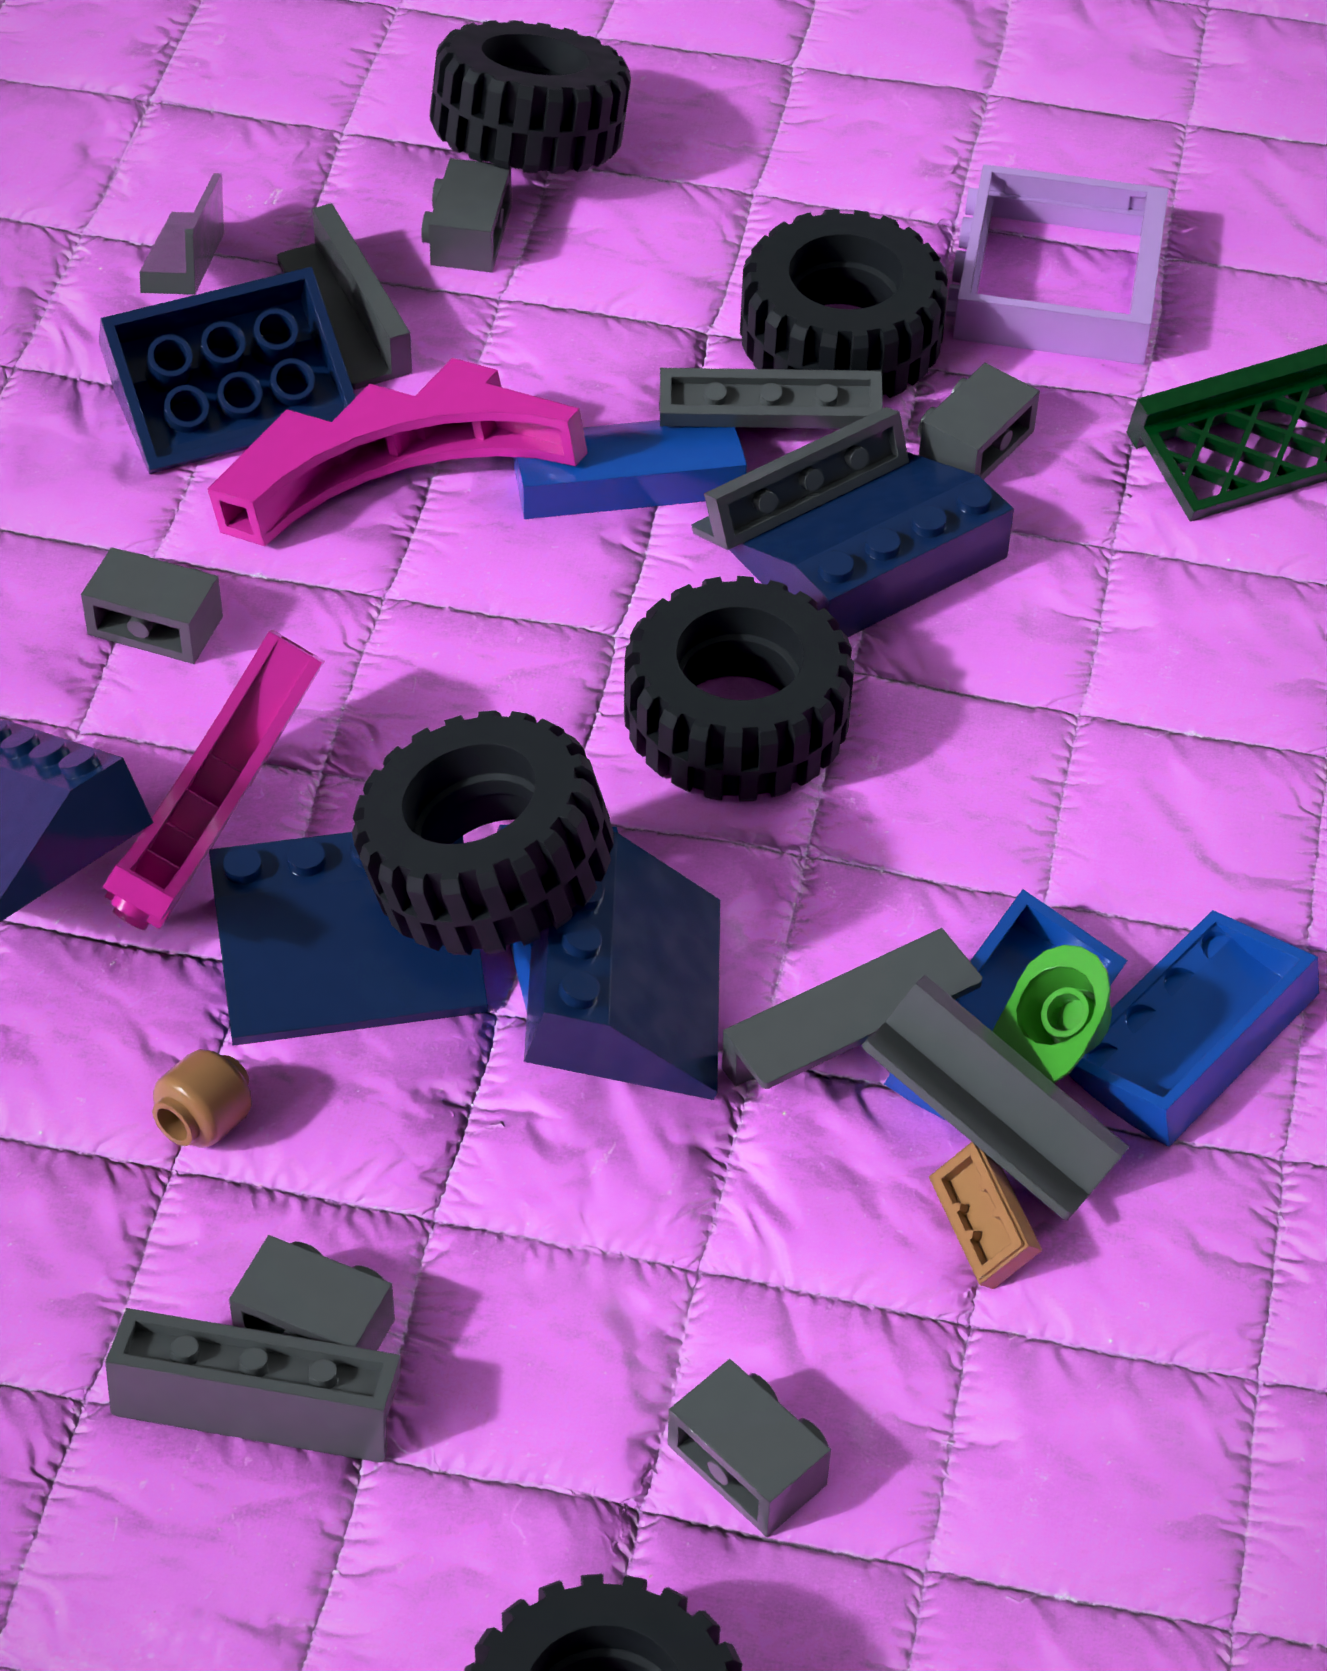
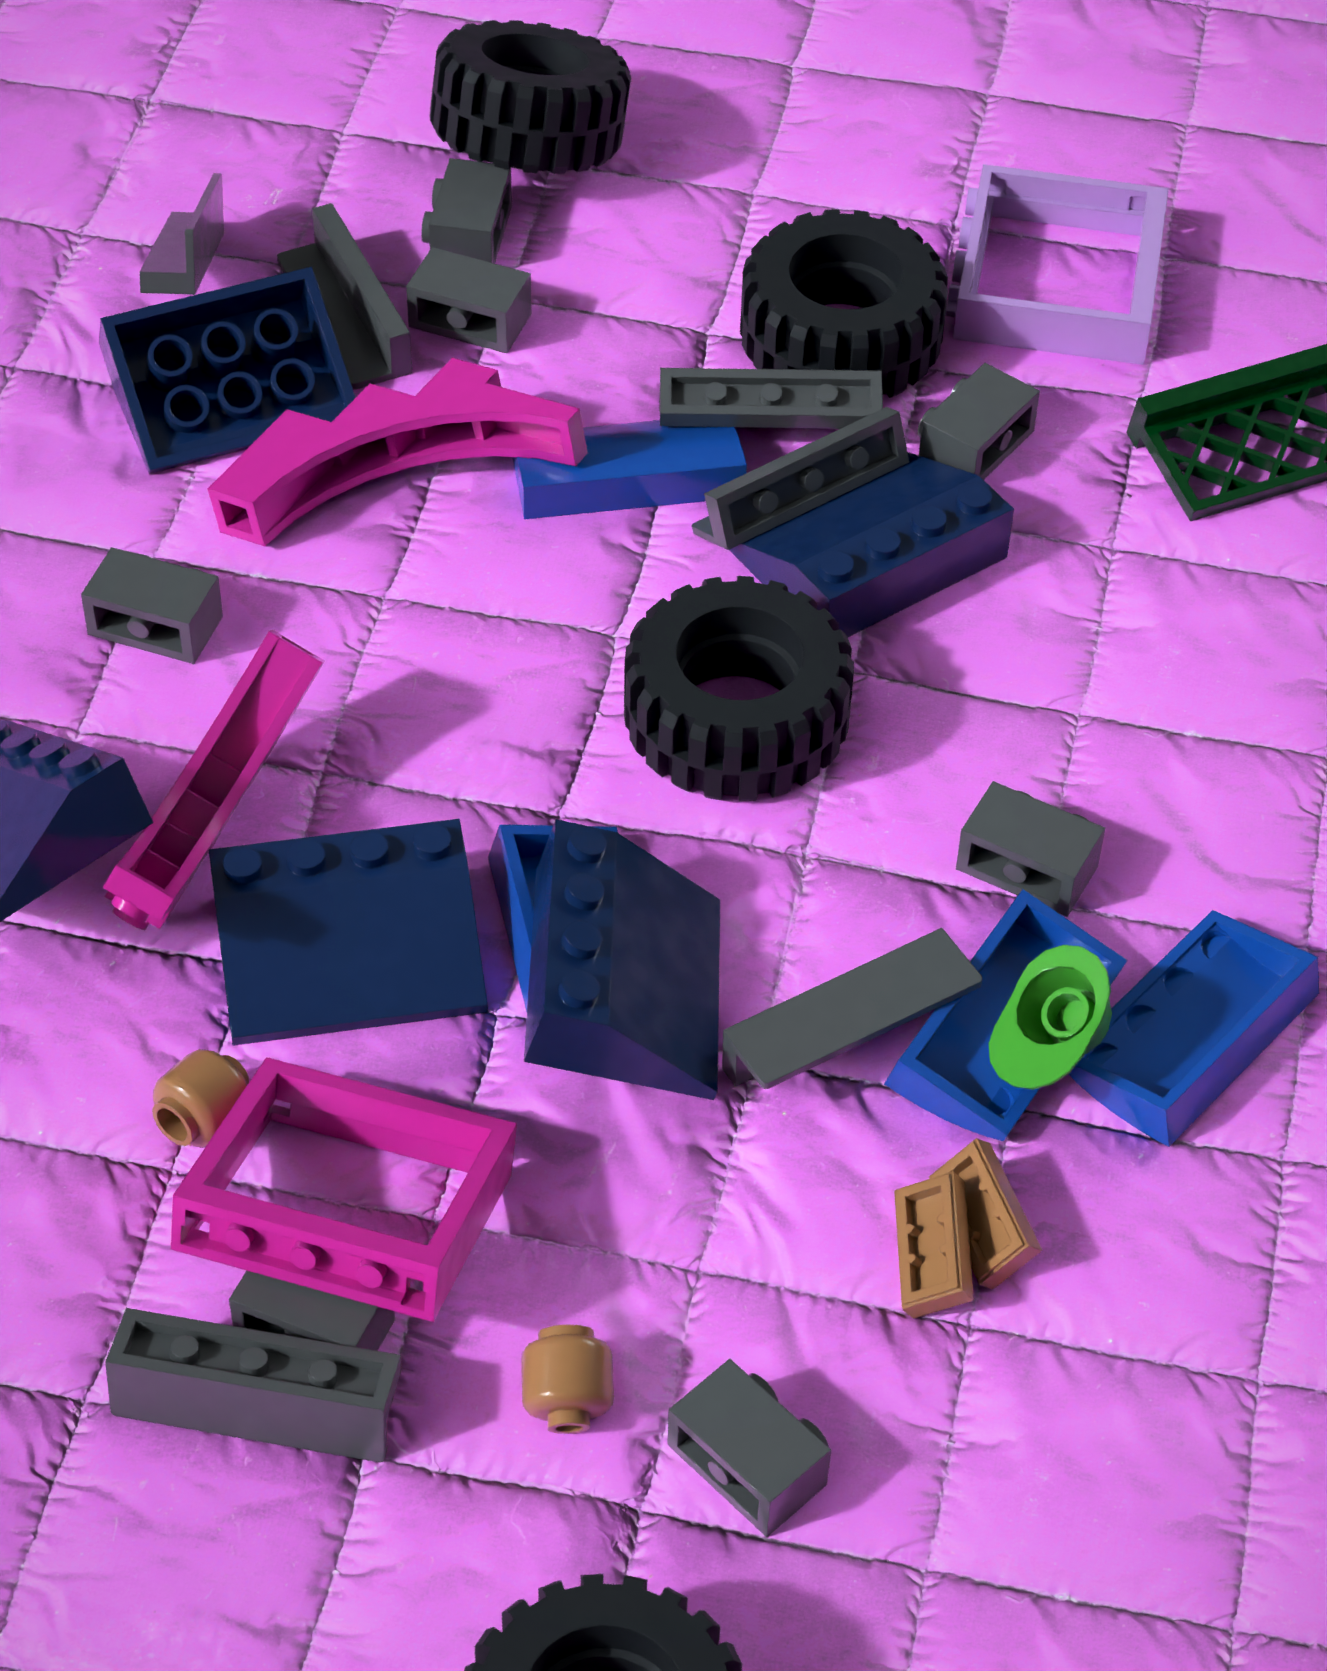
(329, 1252): none -> dark pink window
(469, 300): none -> dark grey brick
(498, 885): black tyre -> none
(567, 1378): none -> medium nougat head
(933, 1245): none -> medium nougat plate
(995, 1098): dark grey panel -> none
(1030, 847): none -> dark grey brick

